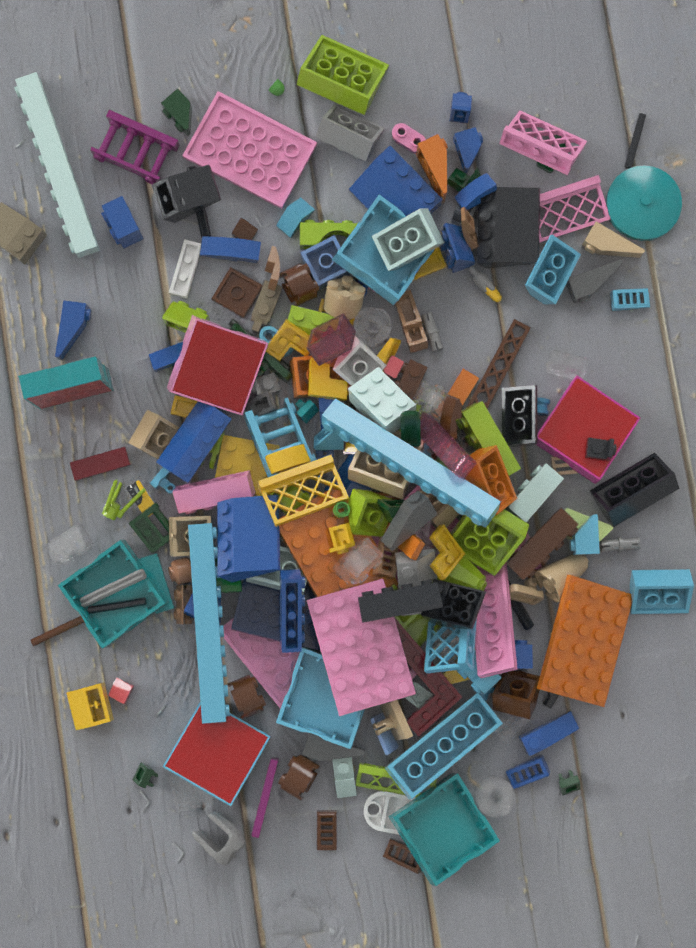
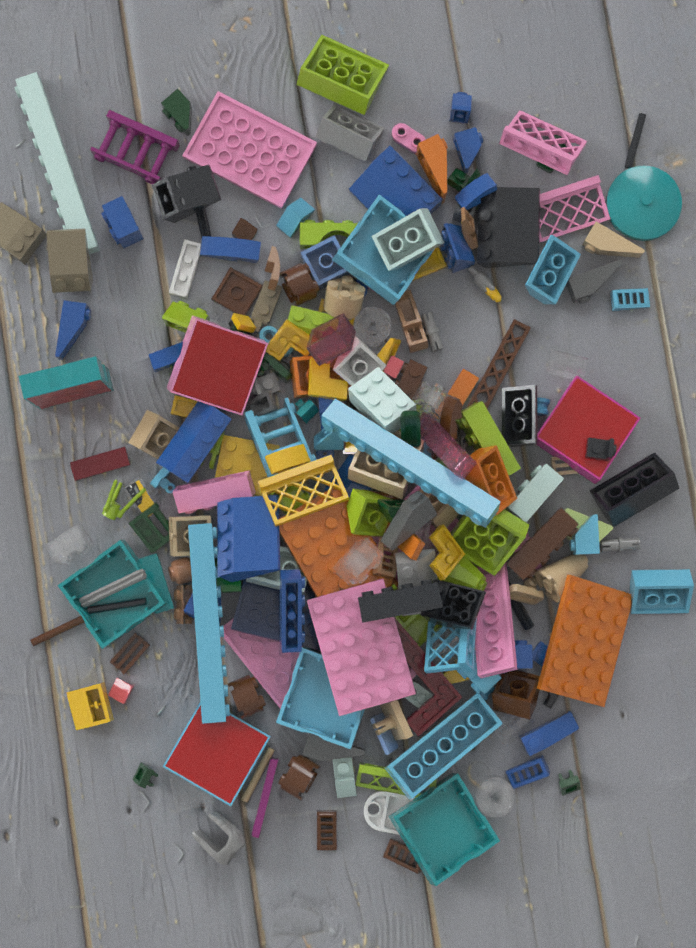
(69, 260): none -> dark tan slope
(123, 649): none -> reddish brown tile
(243, 323): none -> yellow tile
(257, 775): none -> tan bar
(277, 88): bright green hinge -> none
(339, 505): bright green hinge -> none
(341, 538): yellow bracket -> none
(539, 653): none -> blue plate

